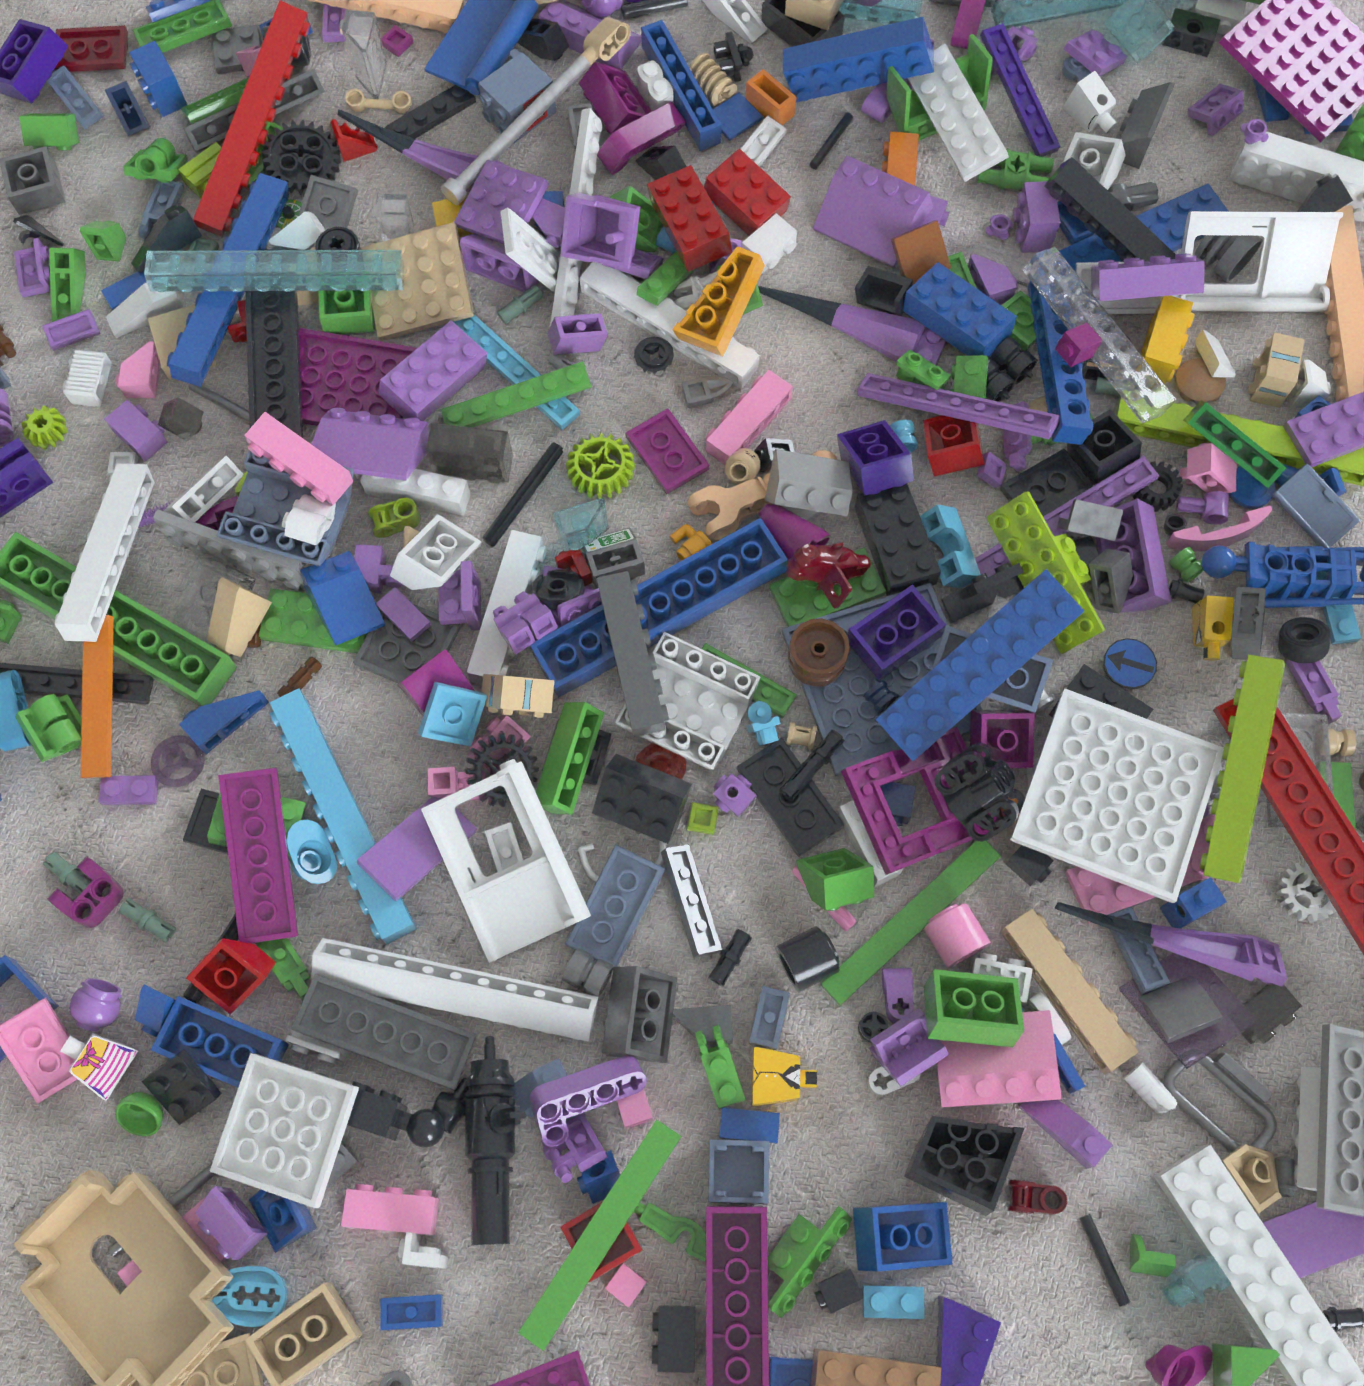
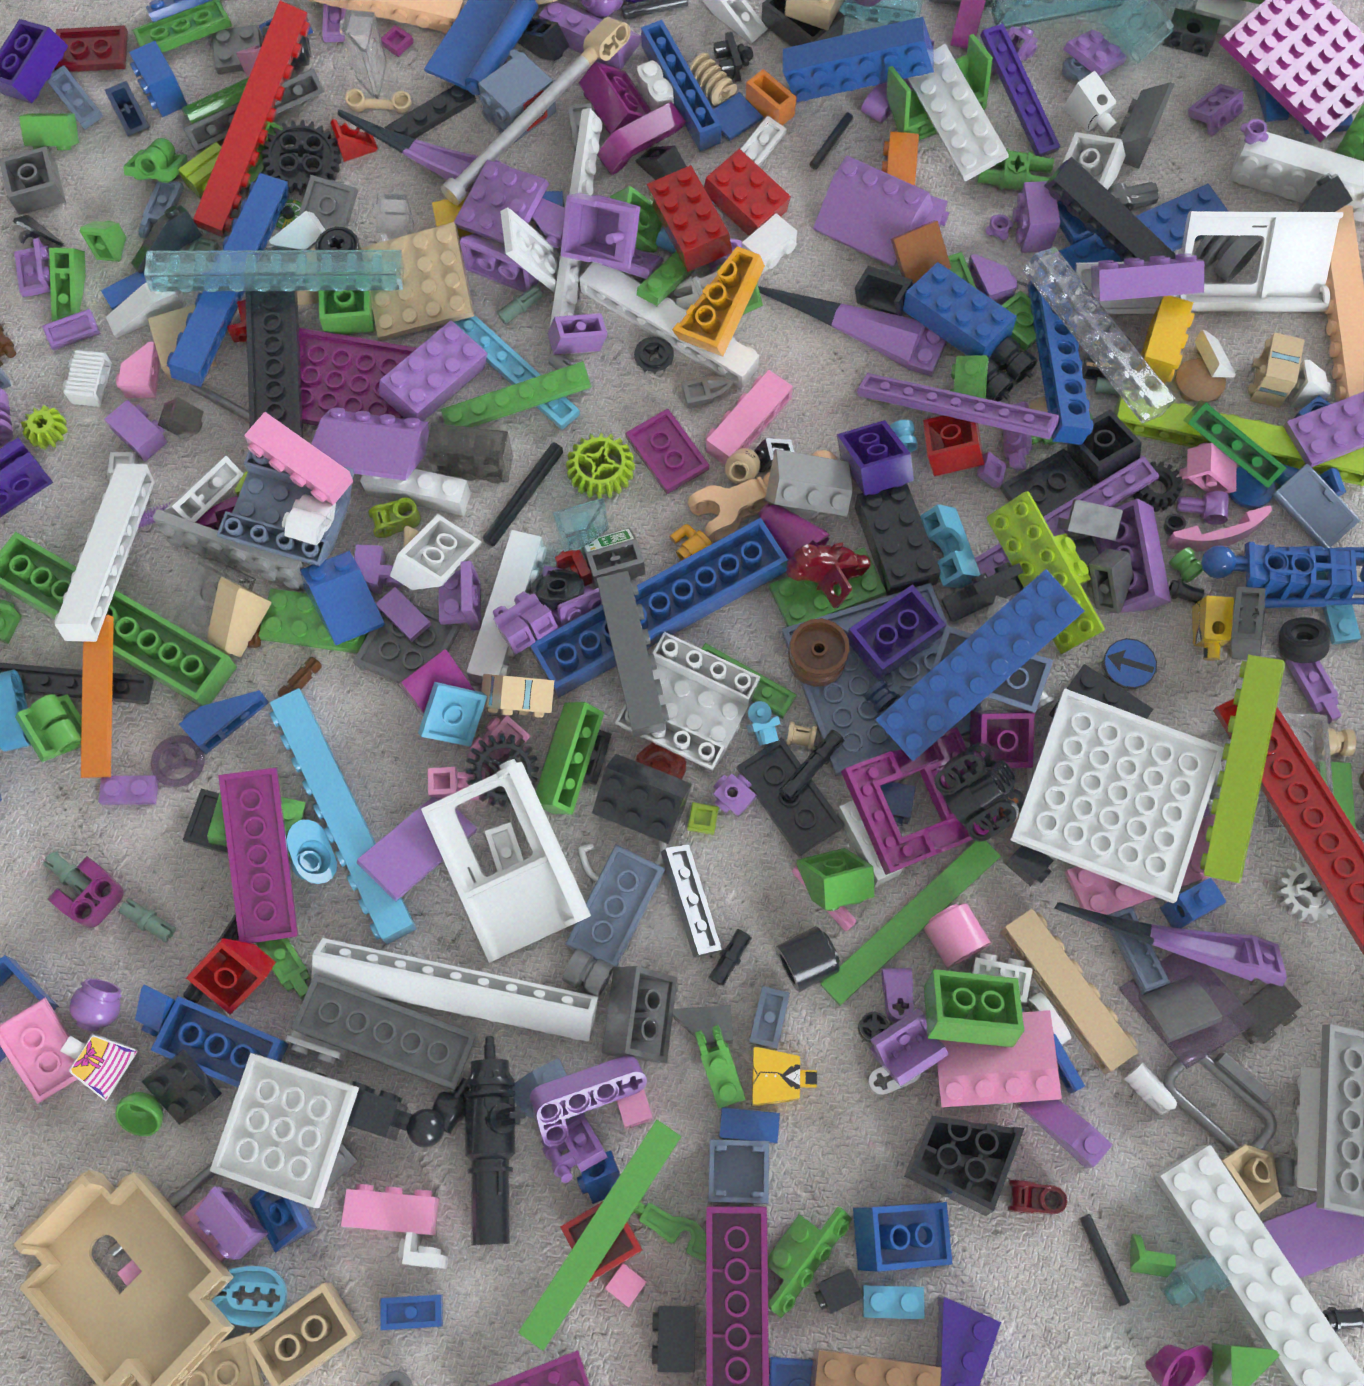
(920, 371): bright green bracket -> none
(1078, 344): magenta brick -> none

